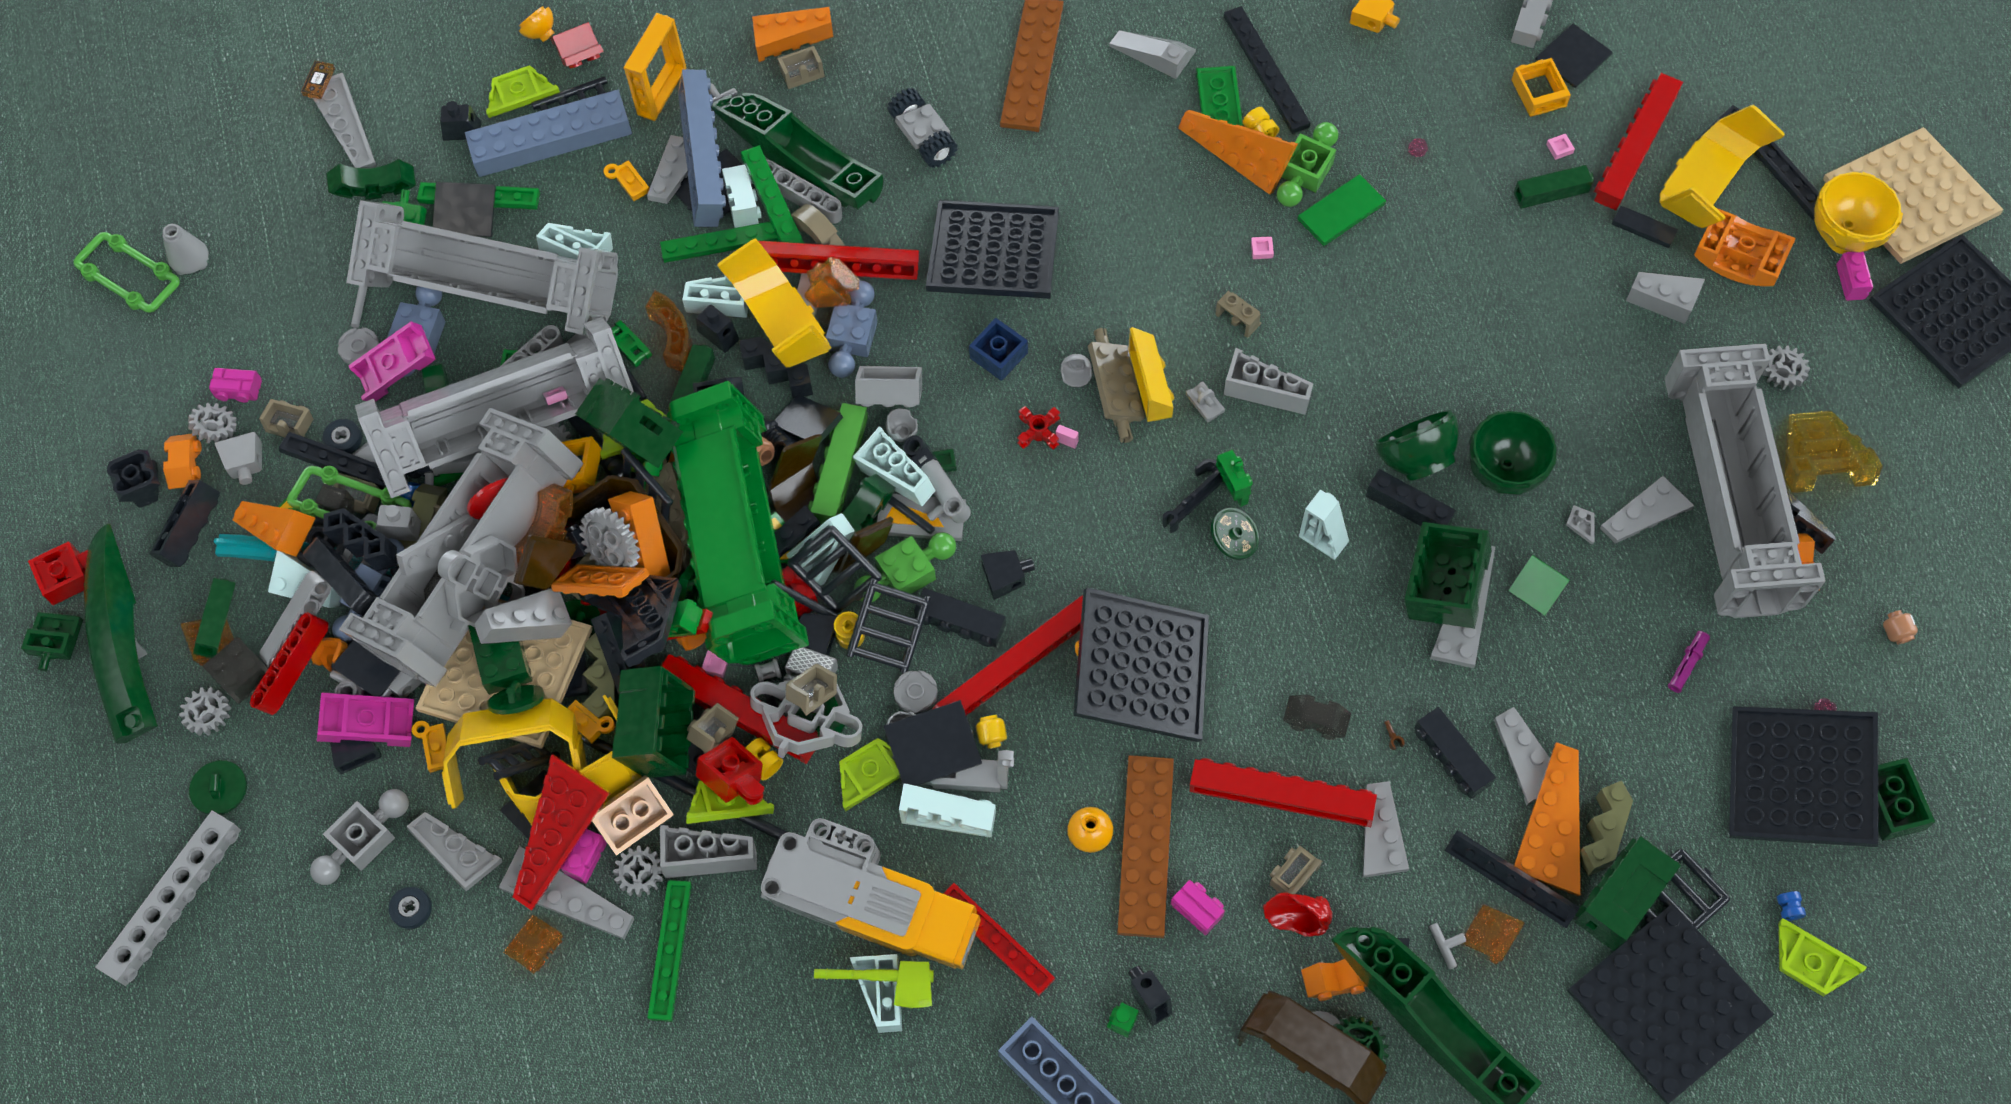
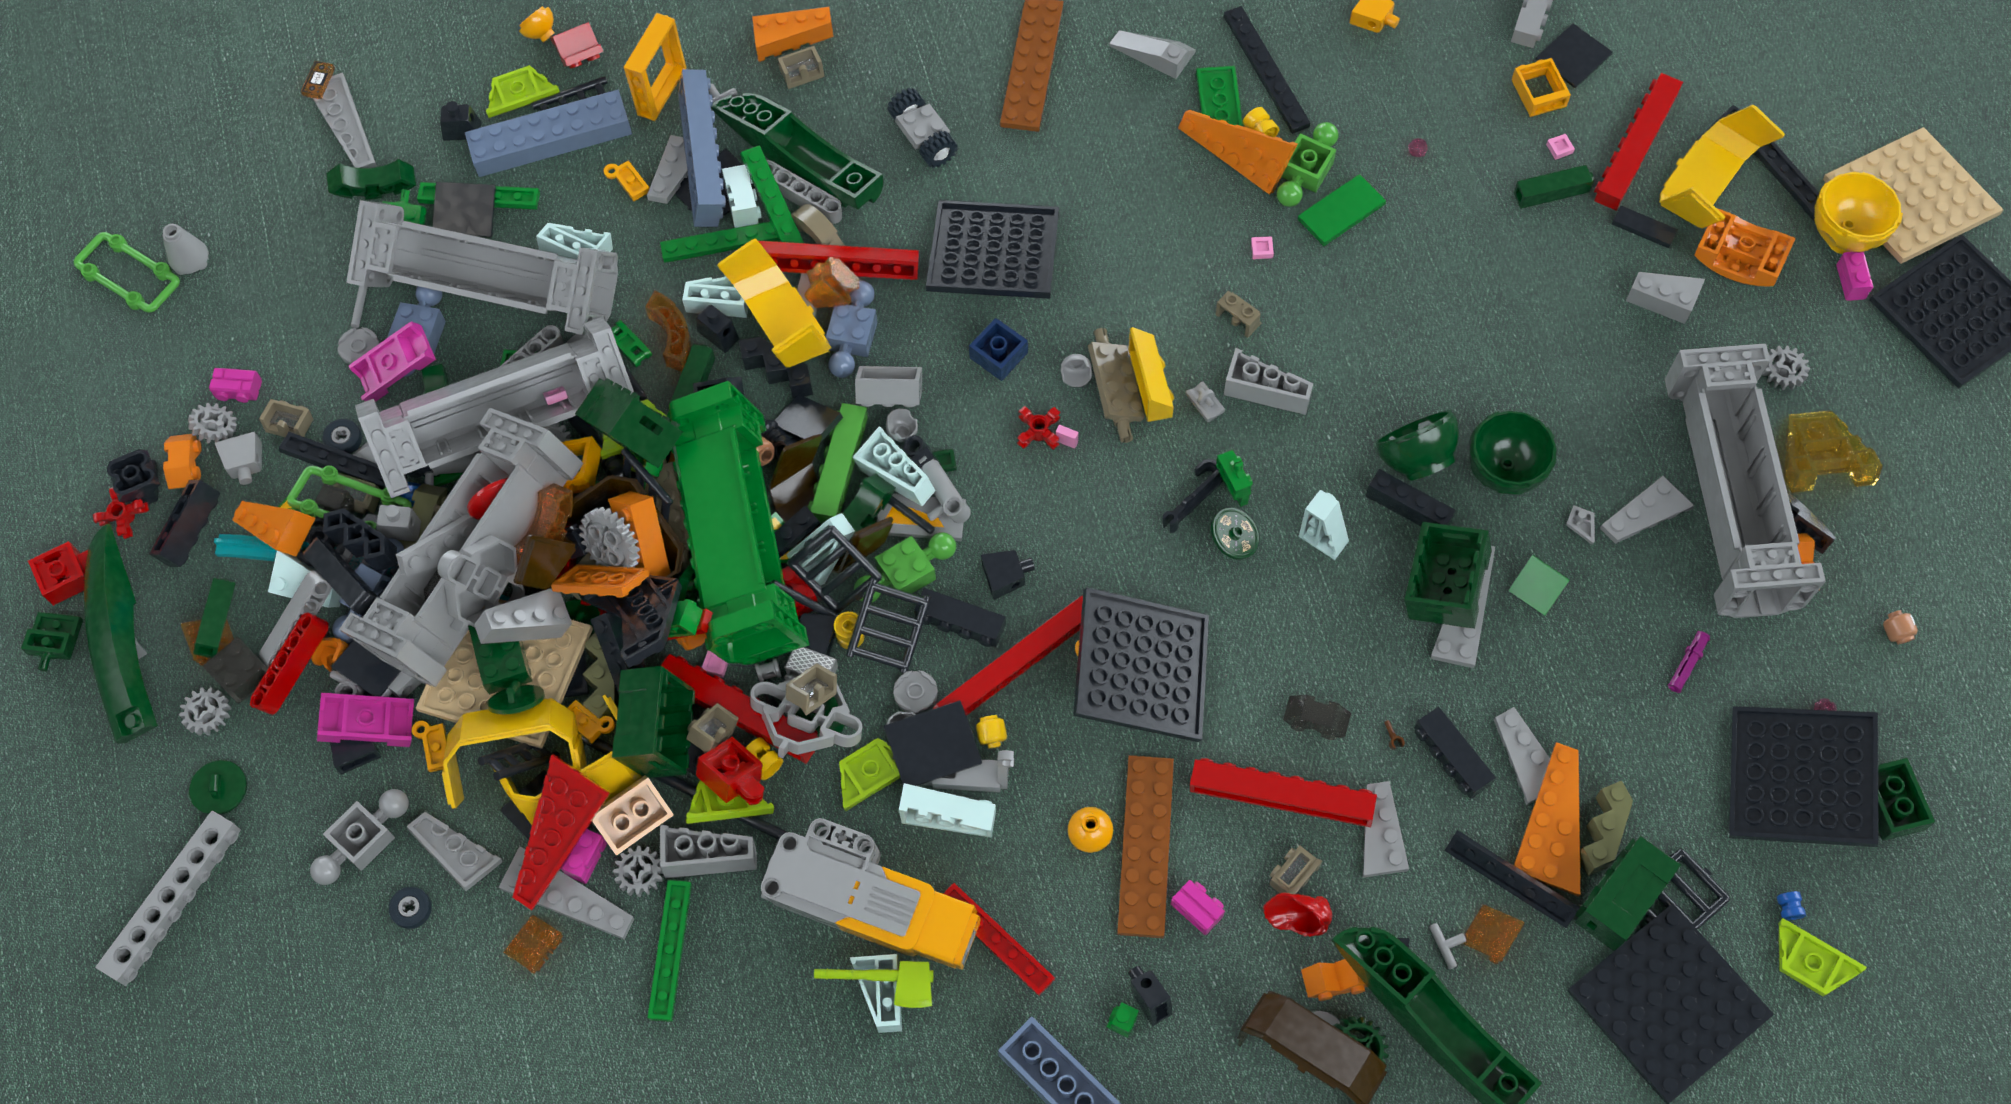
(126, 517): none -> red pin

